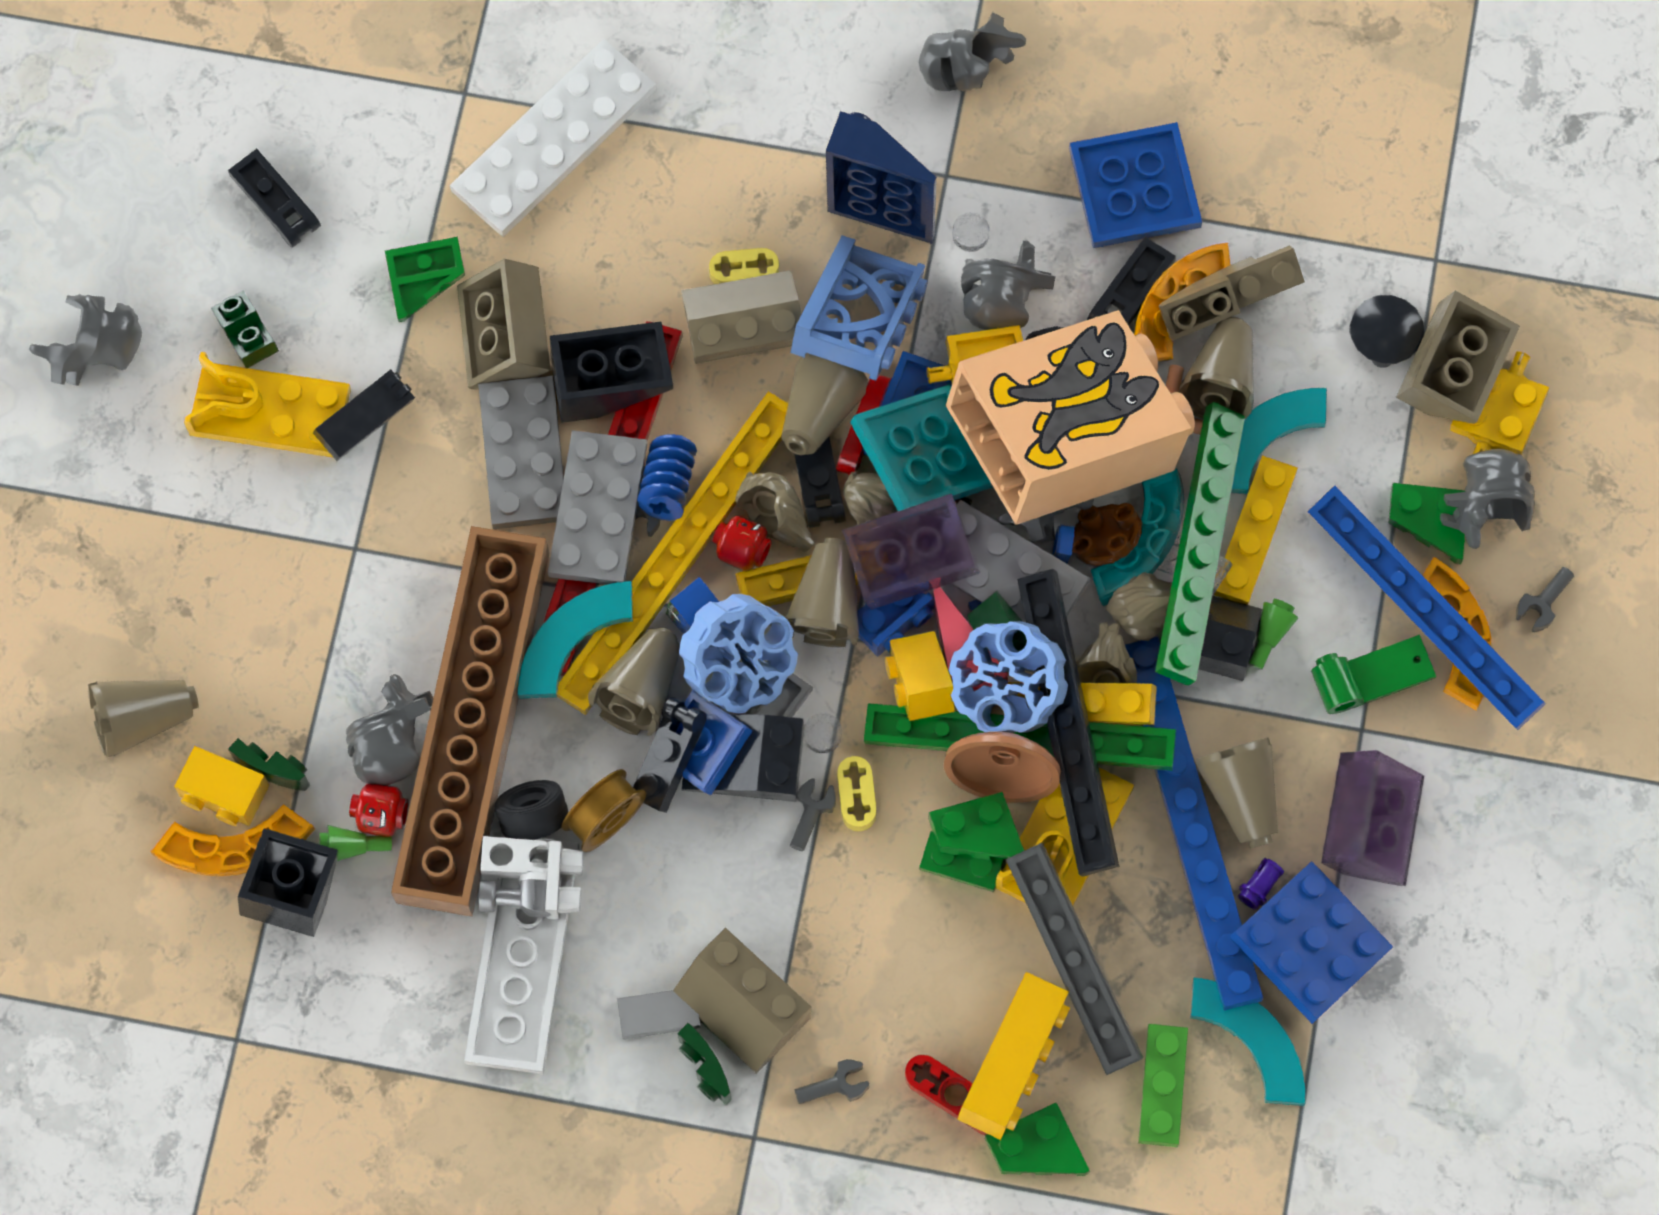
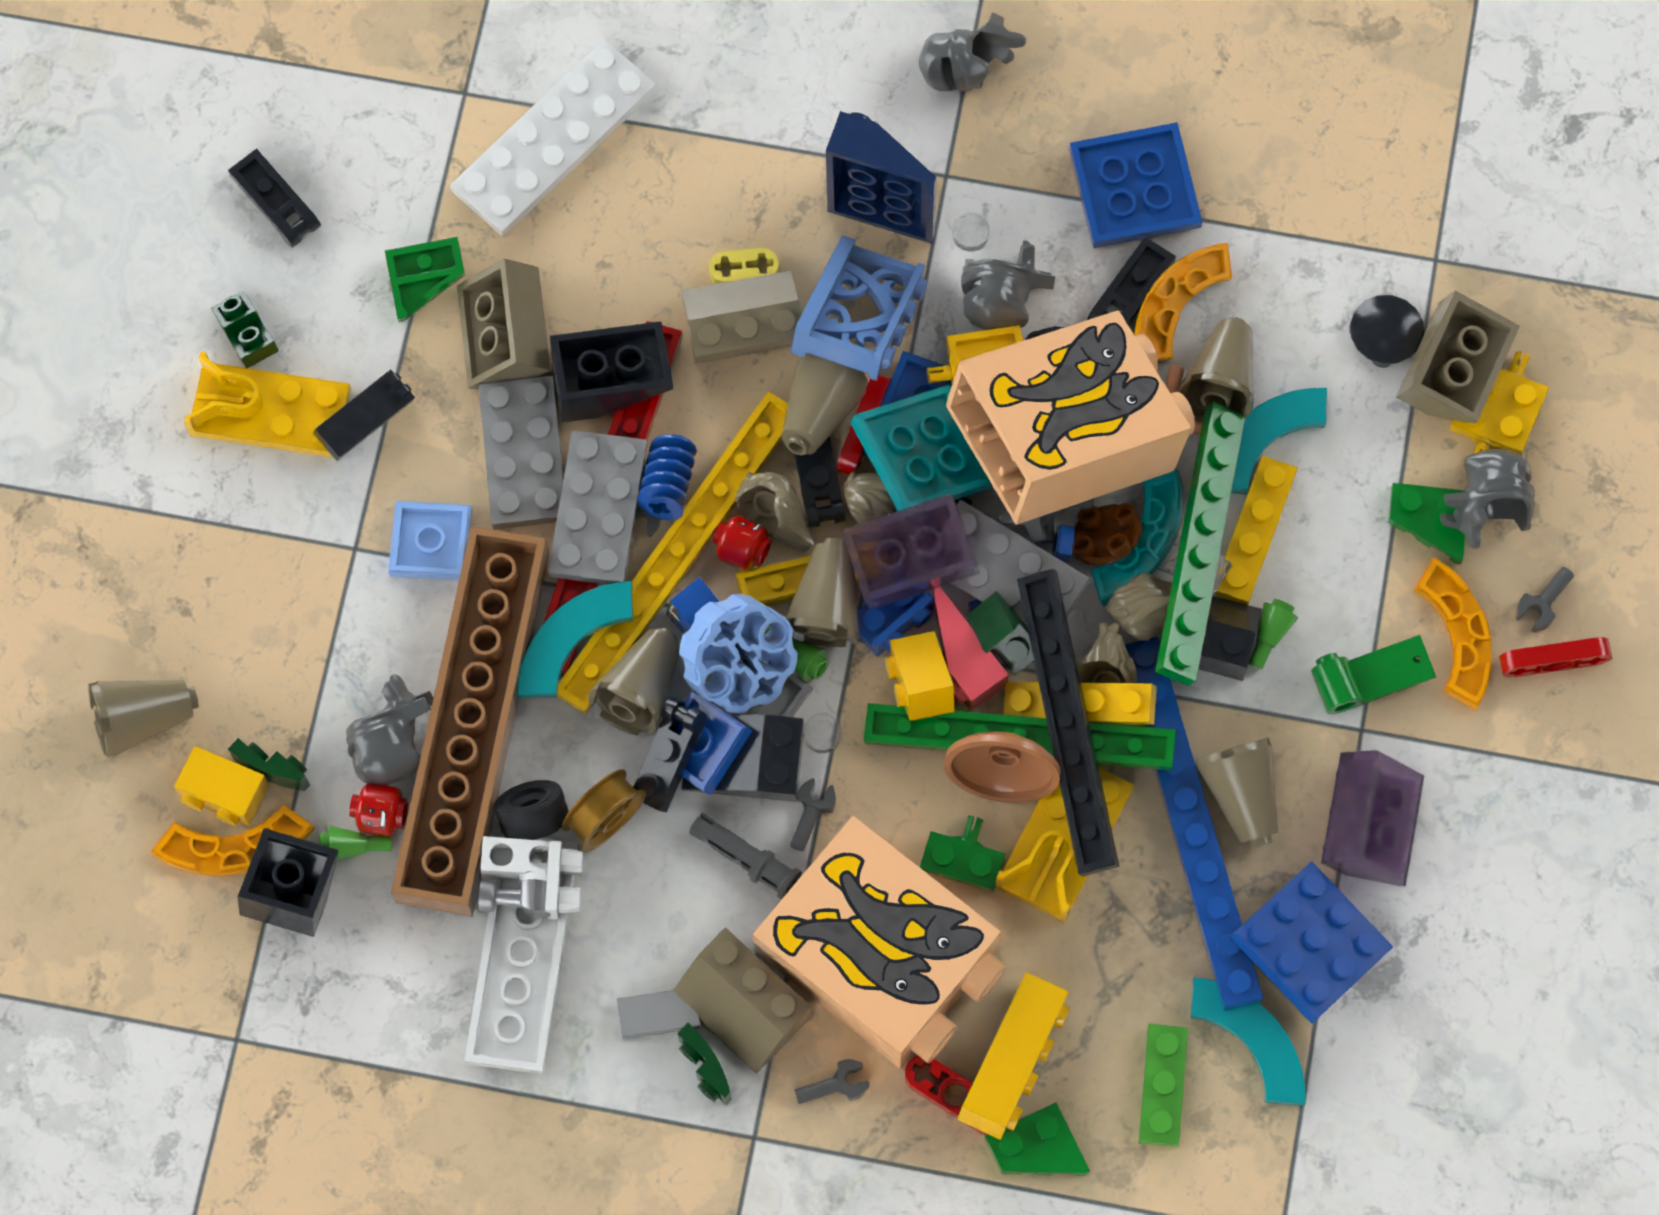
(100, 339): dark grey piece -> none
(429, 540): none -> light blue tile
(759, 864): none -> dark grey pin
(810, 661): none -> bright green cone
(865, 792): light yellow beam -> none
(881, 945): none -> brick
(977, 828): green wing -> none
(1020, 713): light blue connector -> none
(1074, 958): dark grey tile -> none
(1228, 290): dark tan slope -> none
(1260, 884): dark purple pin -> none
(1427, 608): blue plate -> none
(1555, 657): none -> red beam

